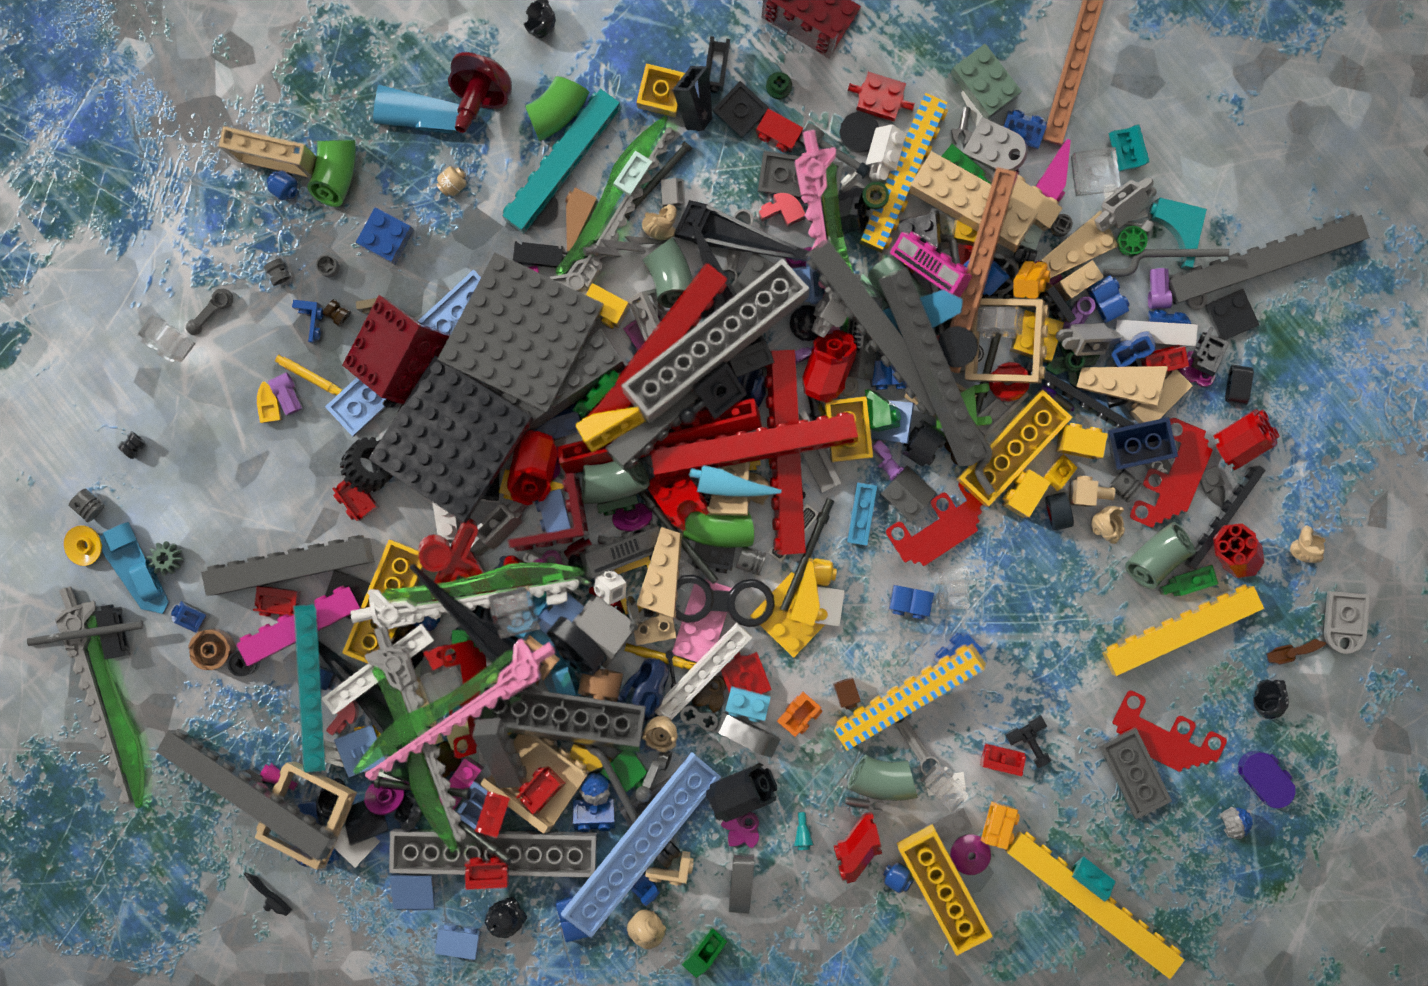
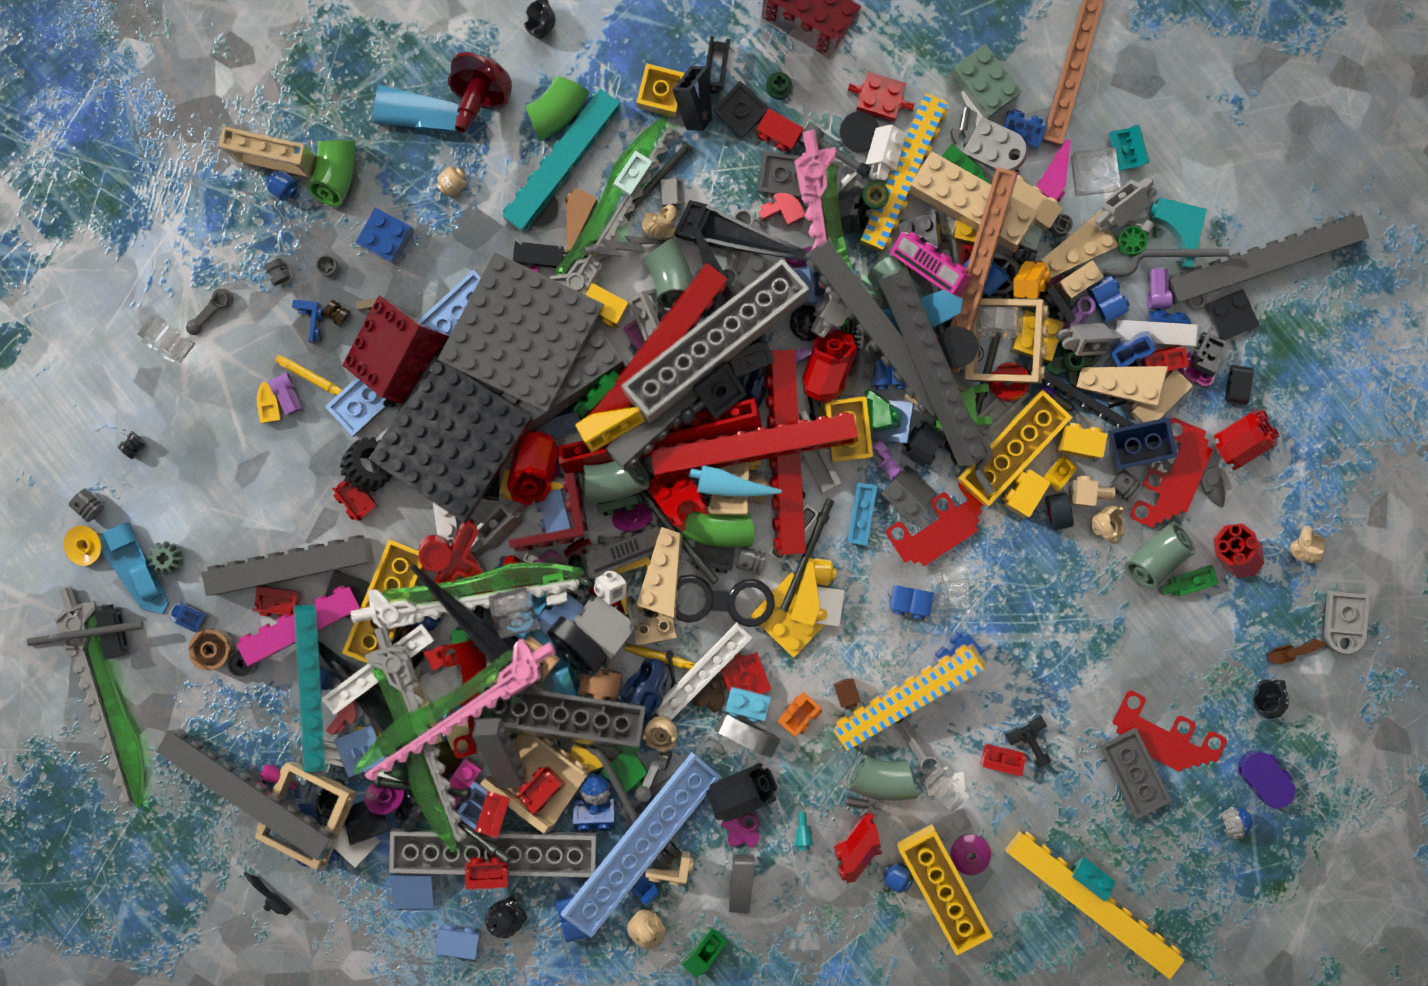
(699, 637): bright pink plate -> none
(699, 716): dark grey axle -> none
(1000, 825): light orange brick -> none
(1183, 630): yellow brick -> none
(1228, 509): black plate -> none

